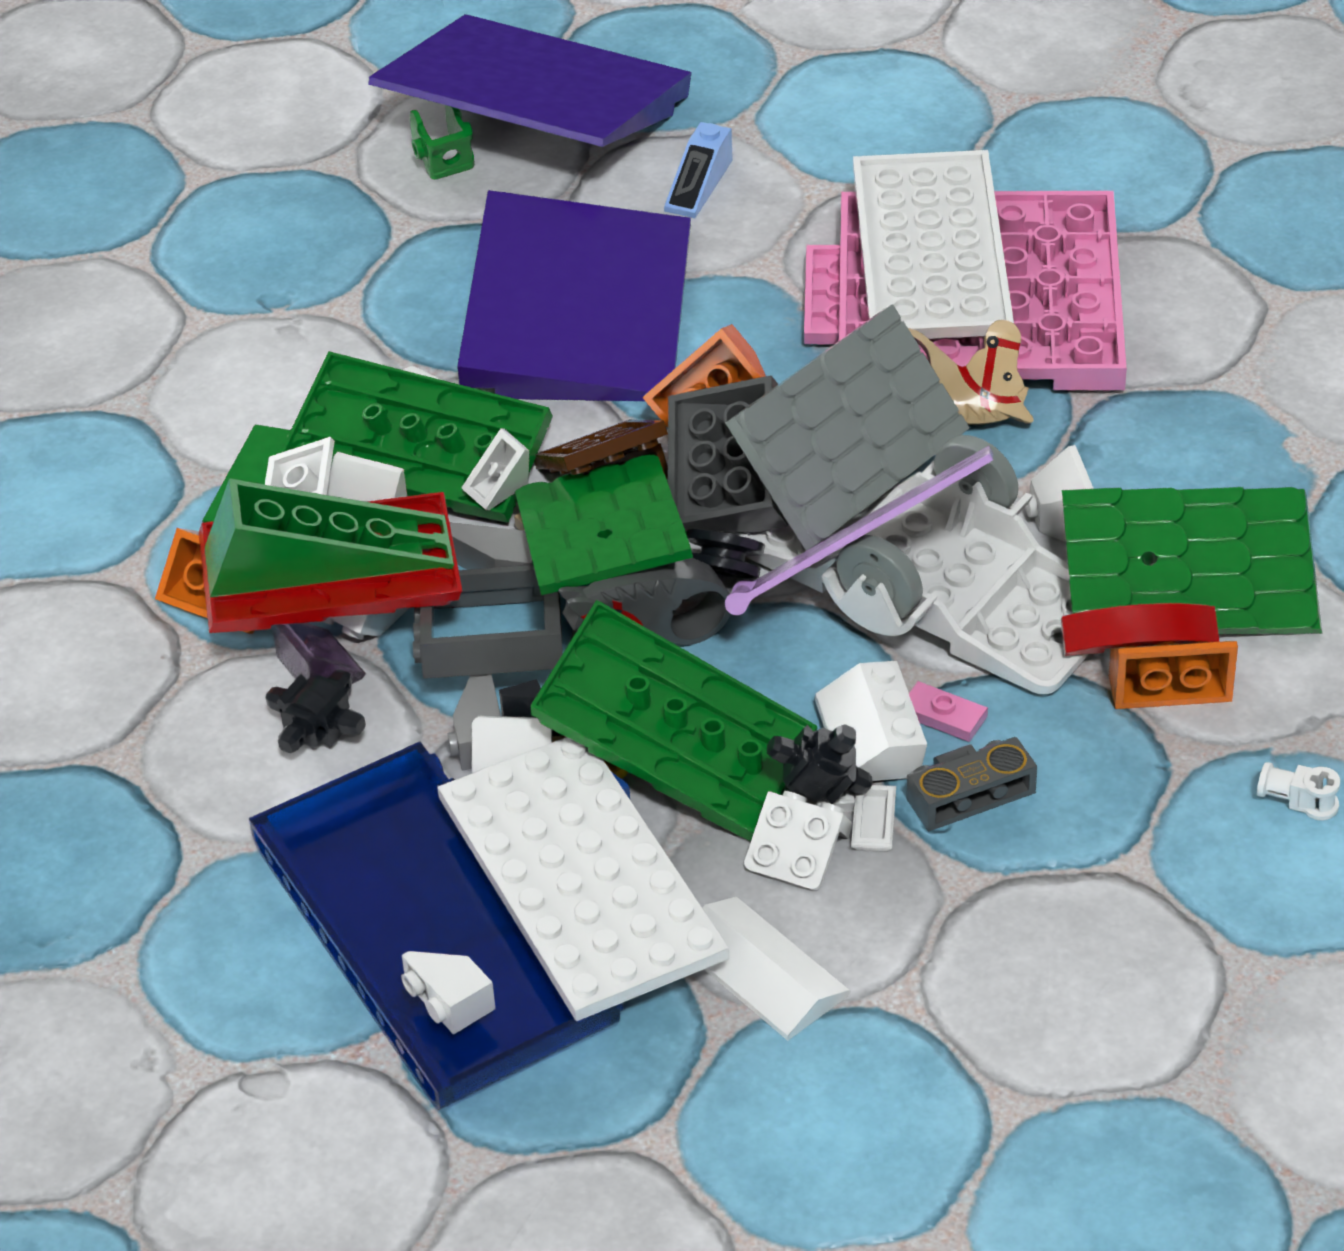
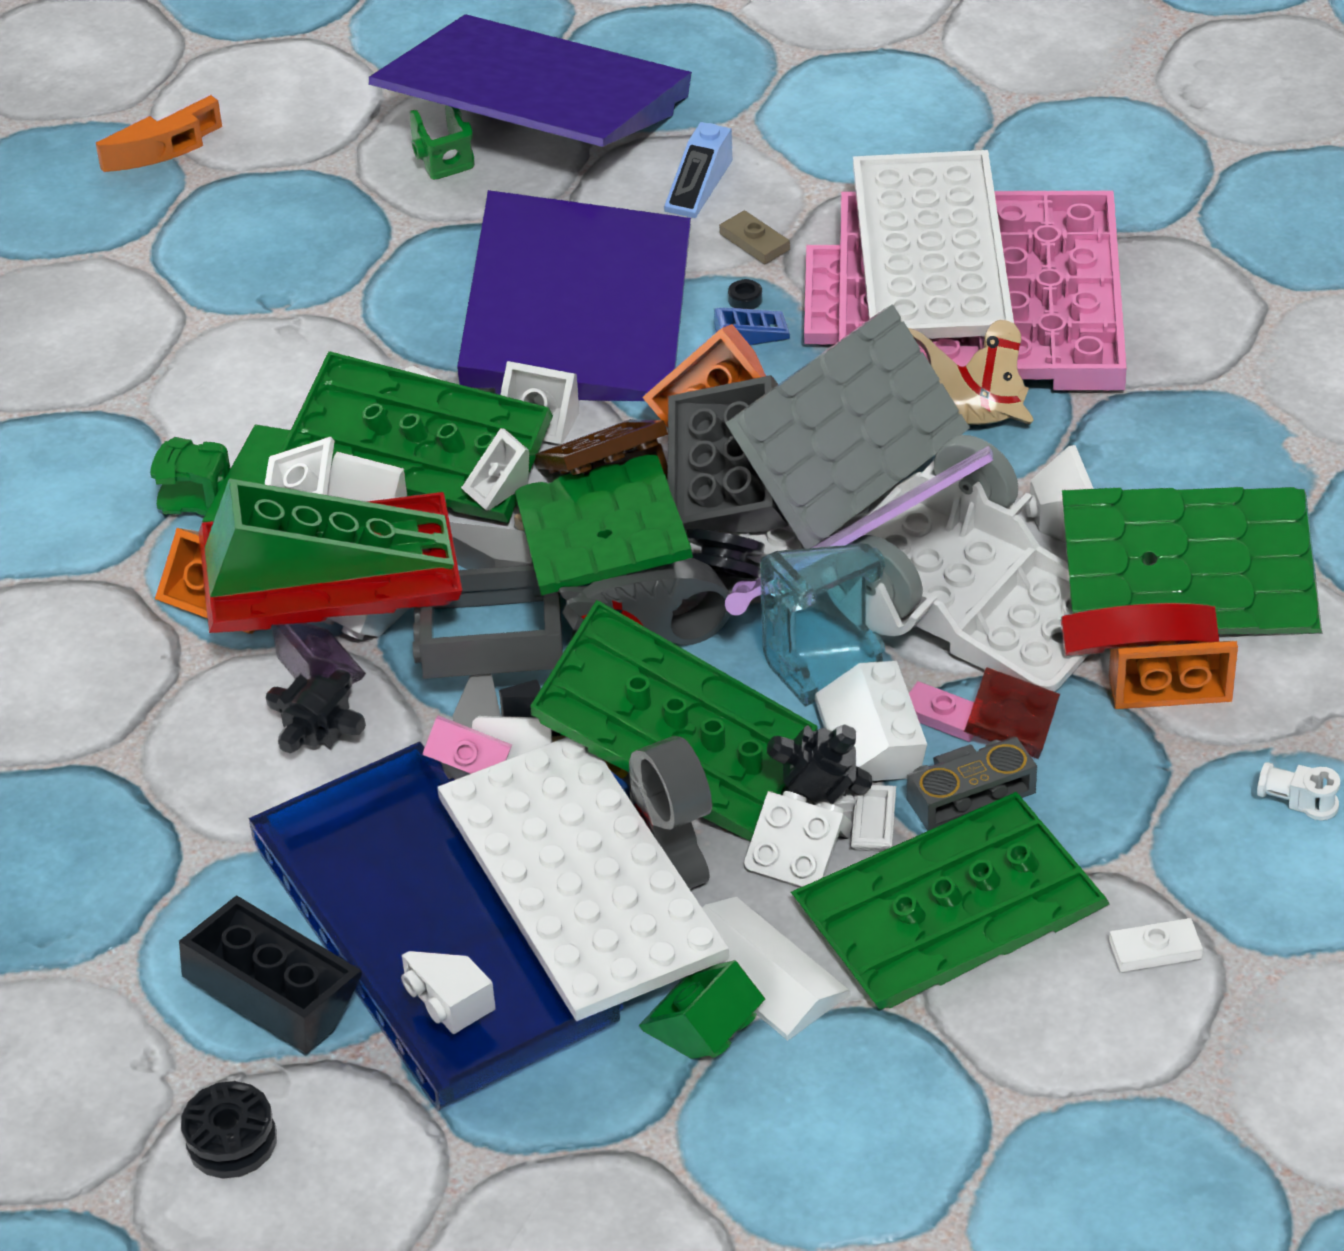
(158, 141): none -> orange slope
(188, 475): none -> green piece
(228, 1129): none -> black wheel
(269, 973): none -> black slope
(464, 746): none -> bright pink plate
(545, 388): none -> white slope
(669, 794): none -> dark grey animal
(705, 1011): none -> green slope
(745, 294): none -> black tile
(753, 324): none -> blue slope
(754, 237): none -> dark tan plate
(818, 614): none -> clear light blue windscreen
(949, 900): none -> green piece
(1010, 709): none -> clear red plate
(1155, 945): none -> white plate

